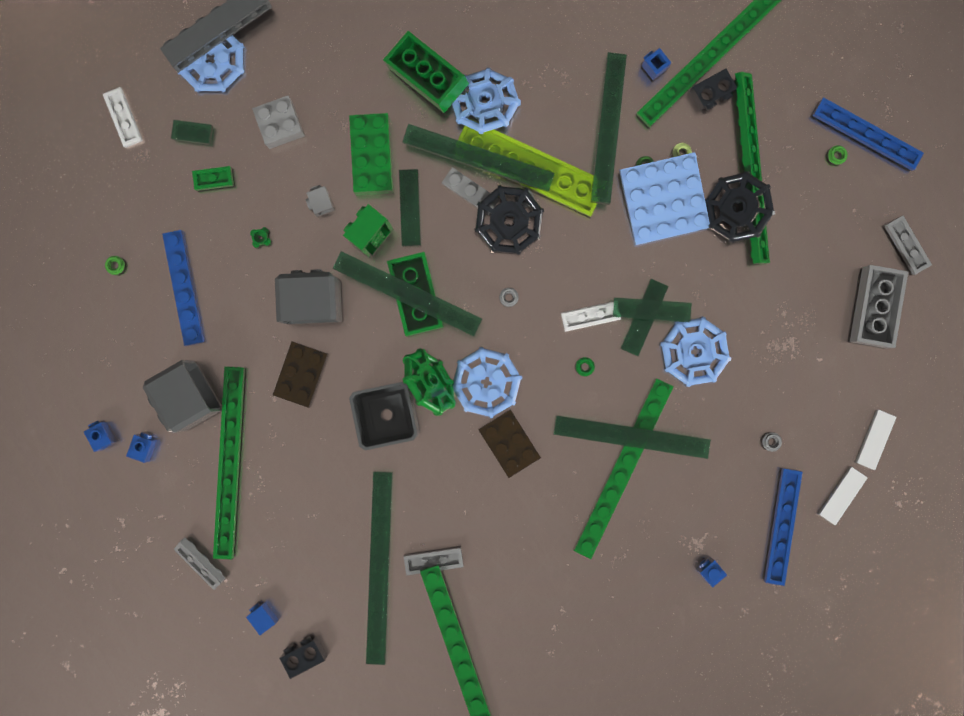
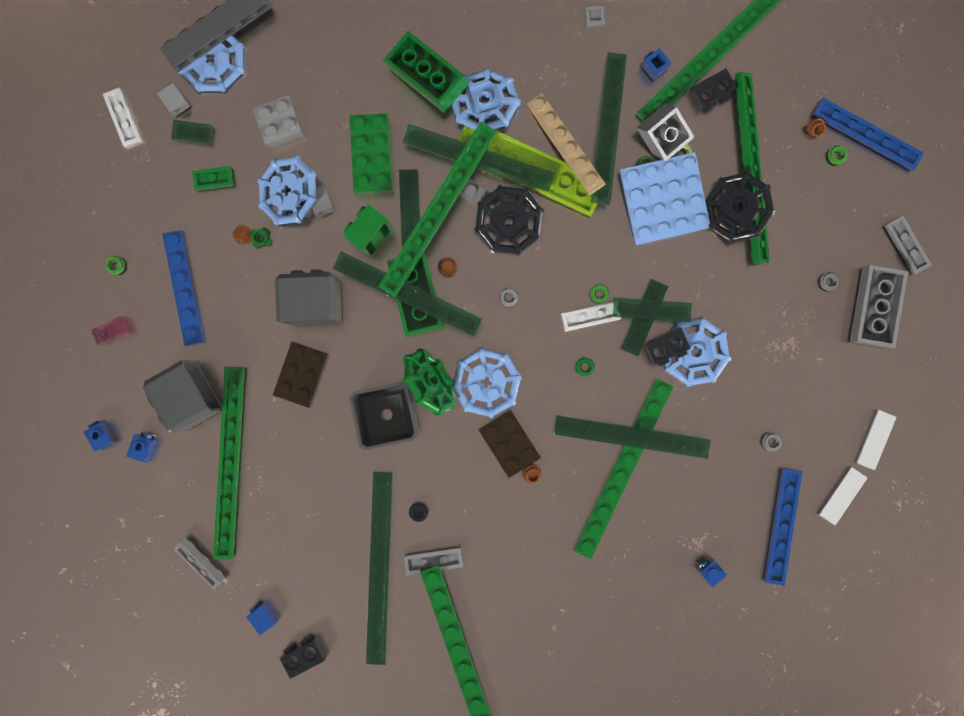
(112, 331): none -> clear pink leg
(173, 99): none -> light grey brick
(237, 234): none -> clear orange plate
(278, 190): none -> light blue plate
(418, 512): none -> black plate
(437, 209): none -> green plate
(447, 266): none -> dark orange plate
(531, 474): none -> dark orange plate
(565, 144): none -> tan plate
(594, 16): none -> light grey tile
(605, 291): none -> bright green plate
(665, 132): none -> light grey brick
(665, 342): none -> black brick
(816, 127): none -> dark orange plate
(835, 281): none -> light grey plate

